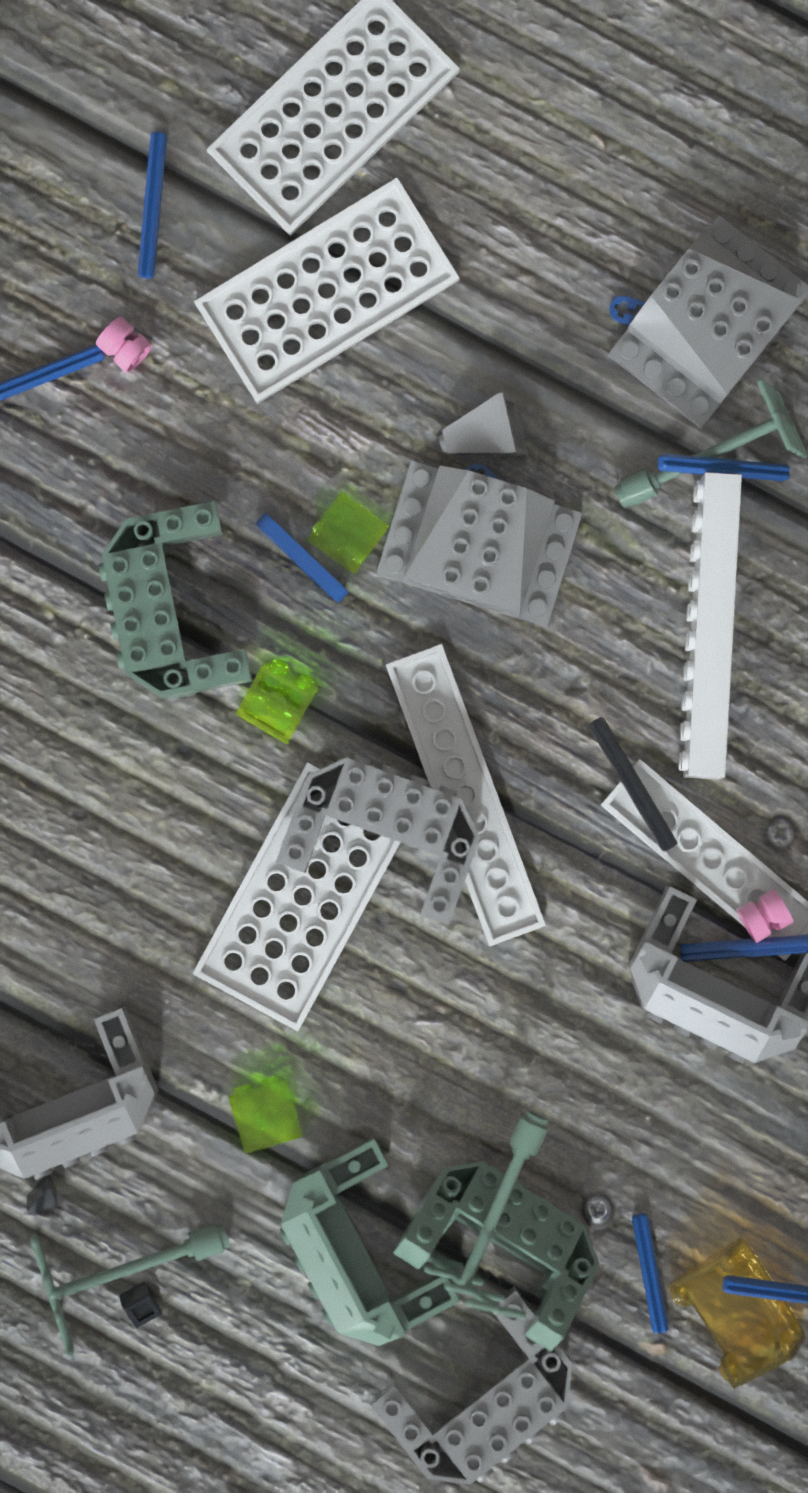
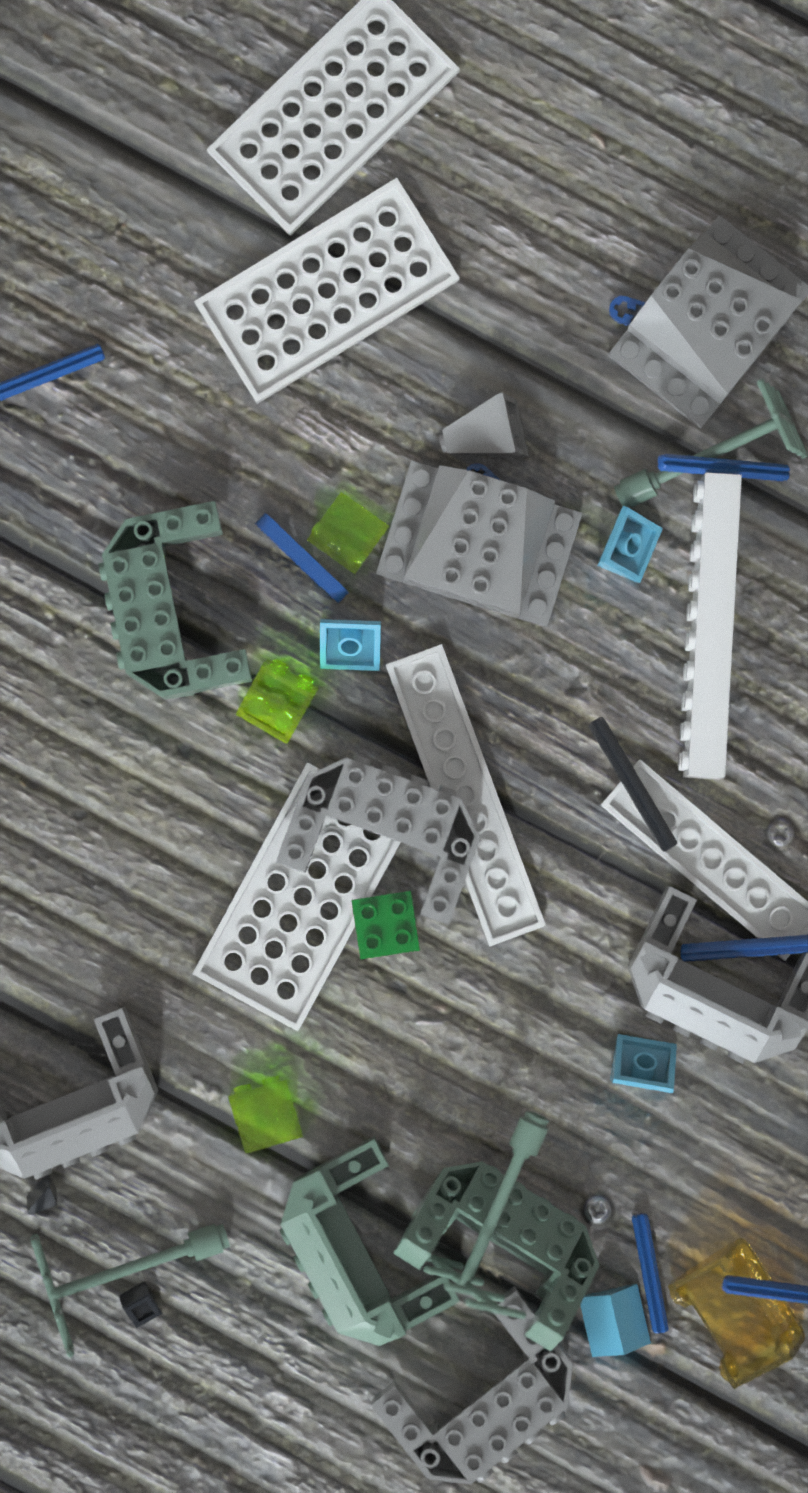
(127, 347): bright pink wheel -> none
(152, 205): blue axle -> none
(350, 644): none -> medium azure slope
(385, 925): none -> green hinge
(615, 1321): none -> medium azure slope
(630, 545): none -> medium azure slope
(644, 1063): none -> medium azure slope
(765, 915): bright pink wheel -> none

